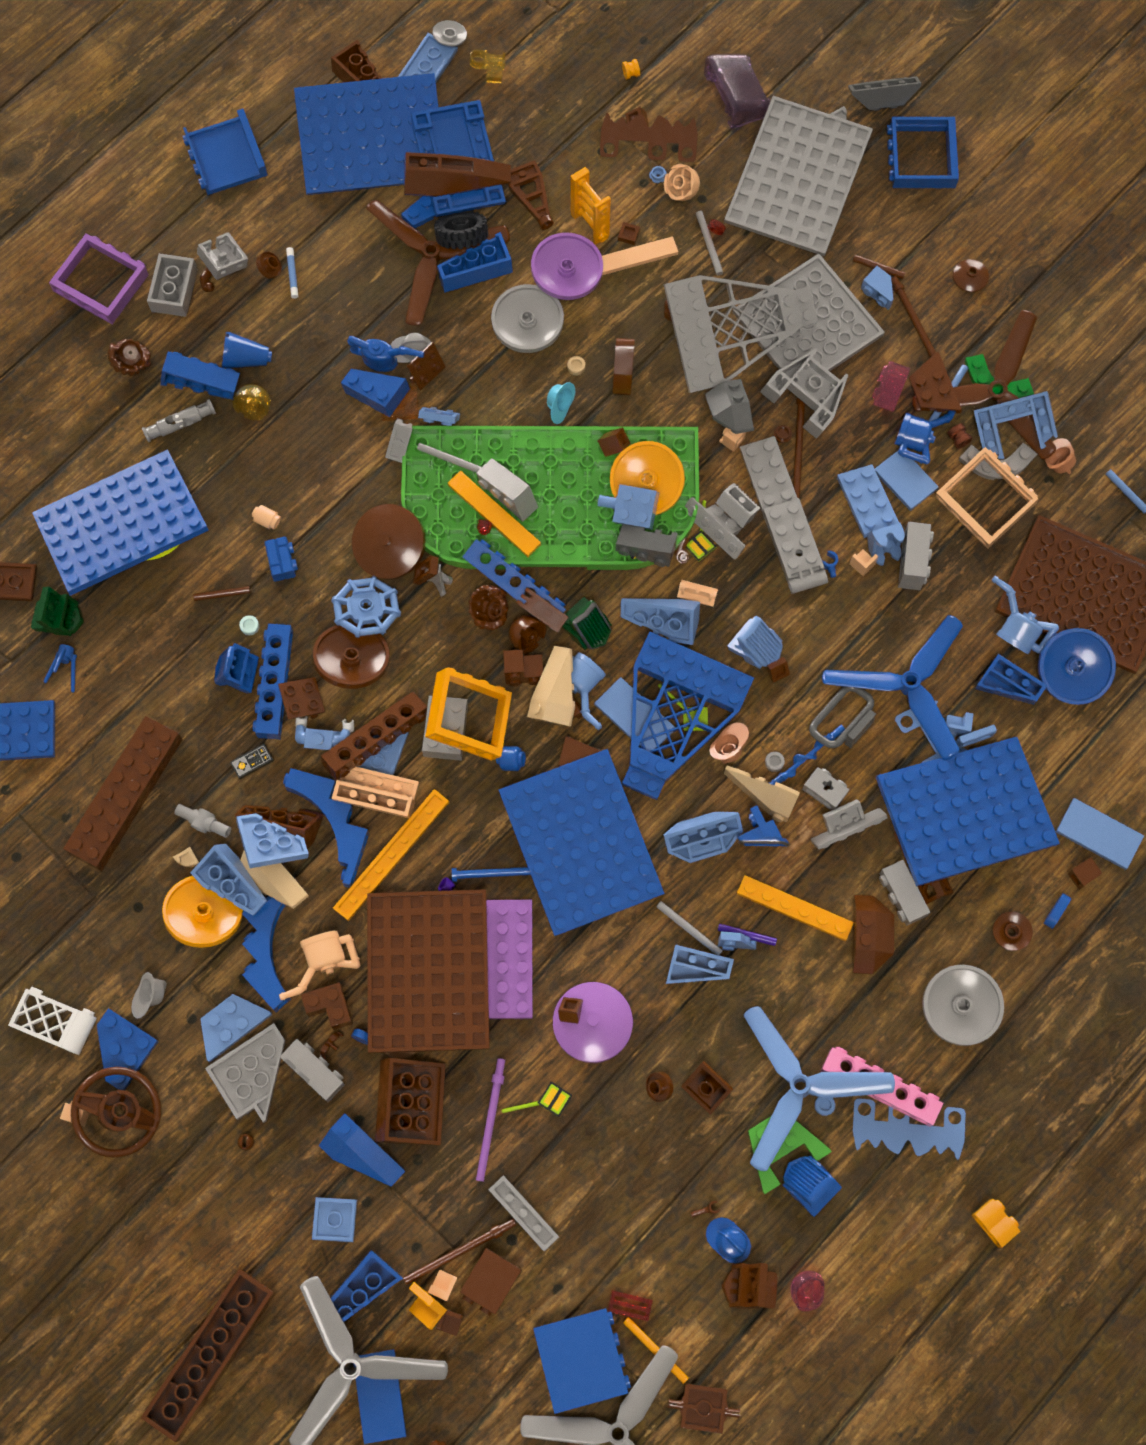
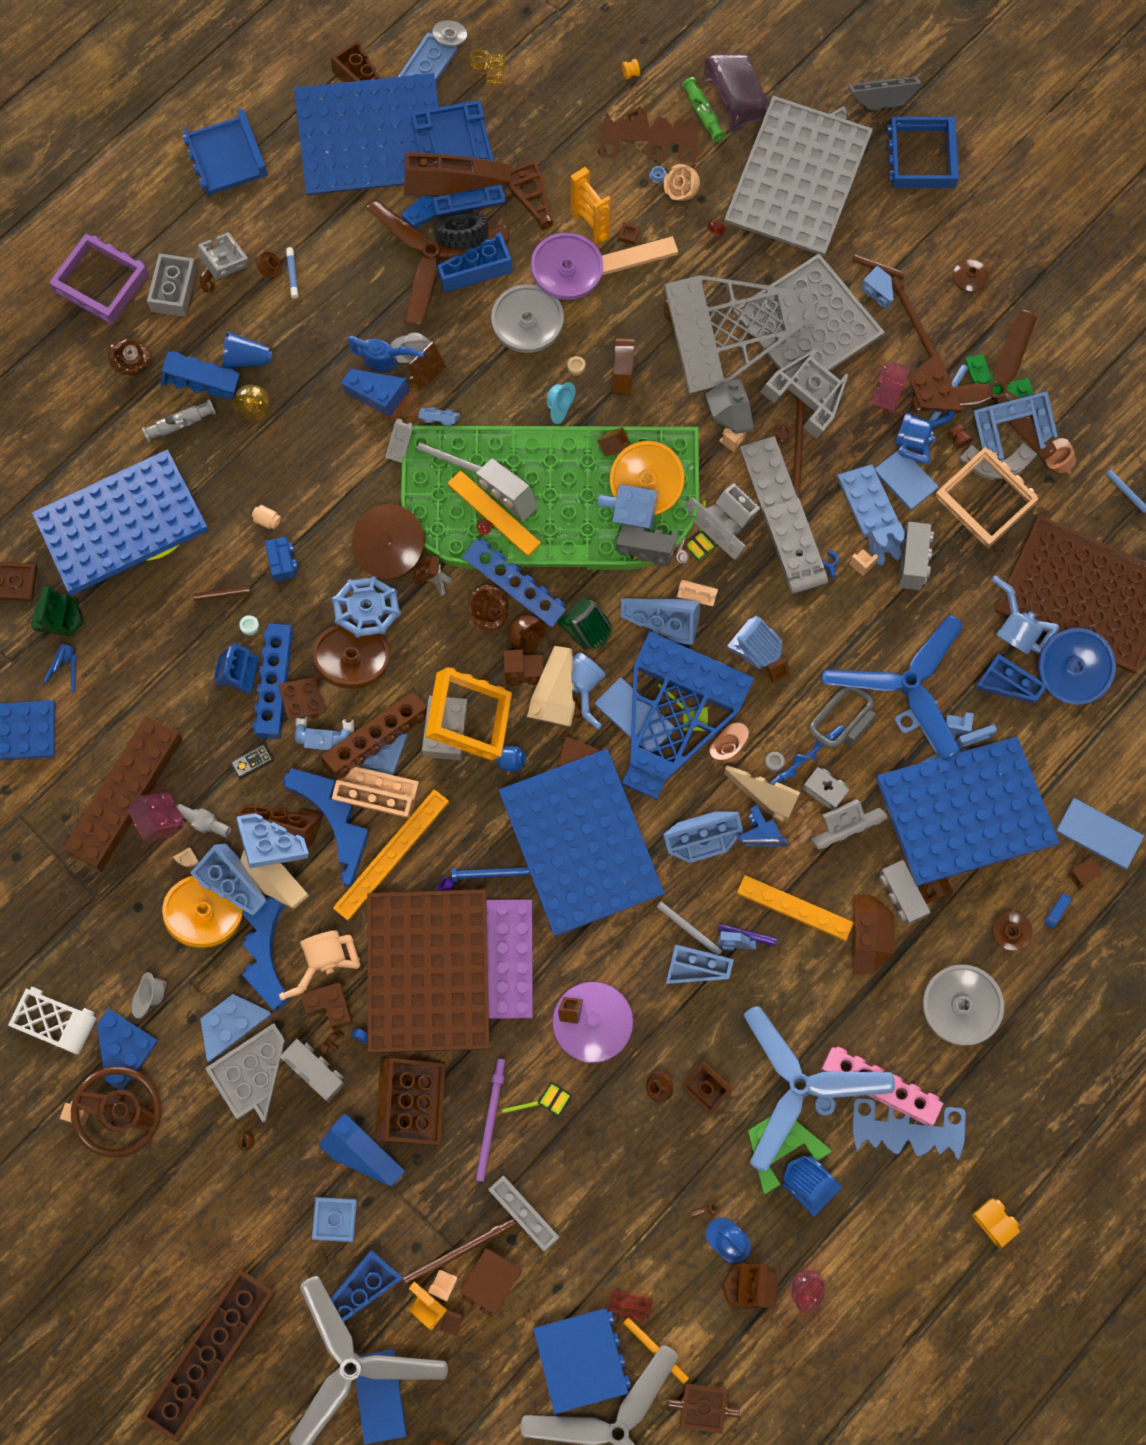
(156, 816): none -> clear pink brick
(543, 610): reddish brown hinge -> none
(703, 109): none -> bright green piece
(709, 243): light grey bar -> none

